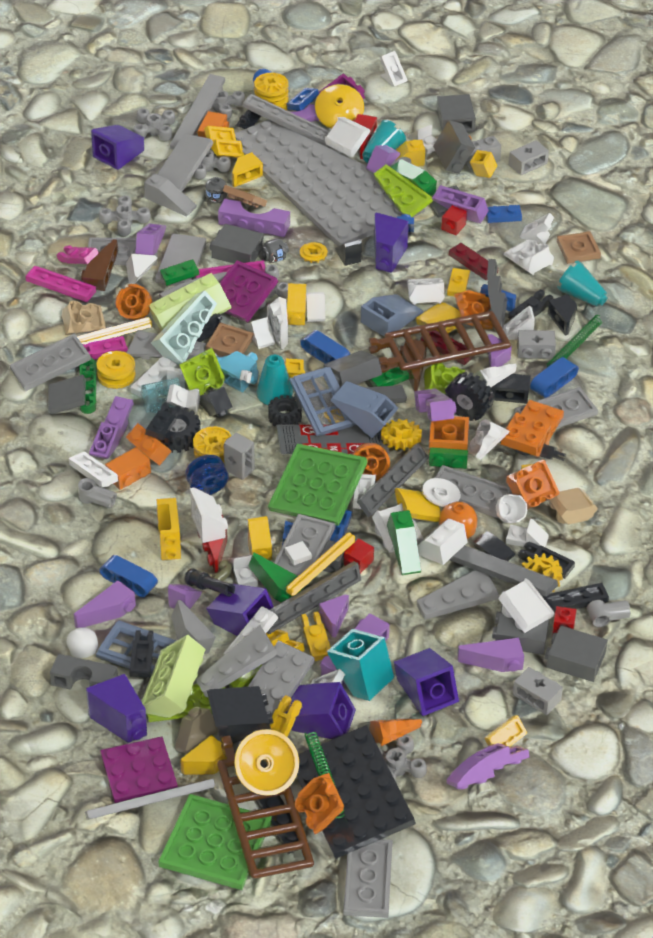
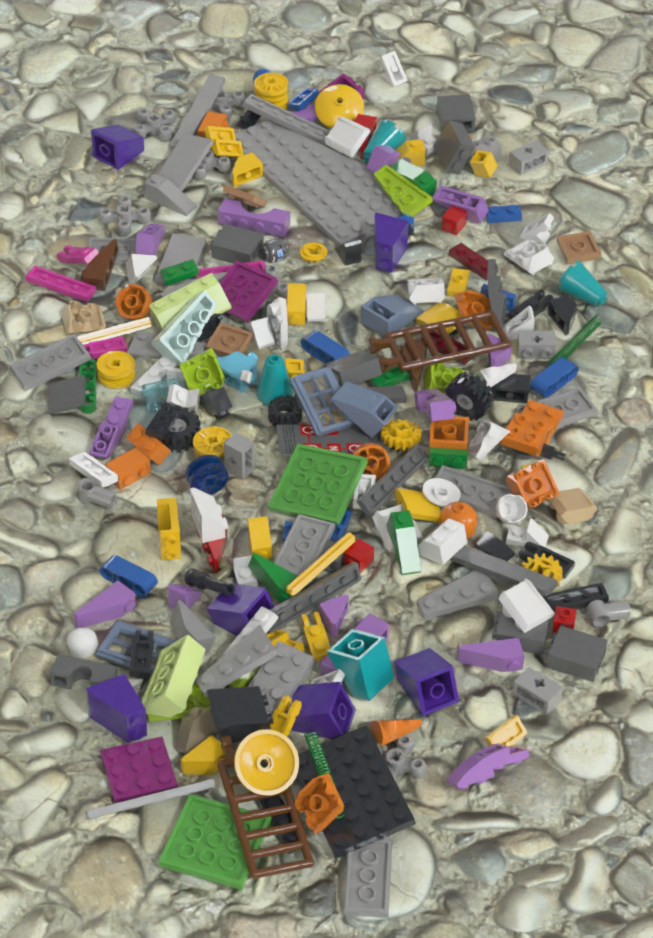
(214, 190): dark grey head -> none
(298, 553): white tile -> none

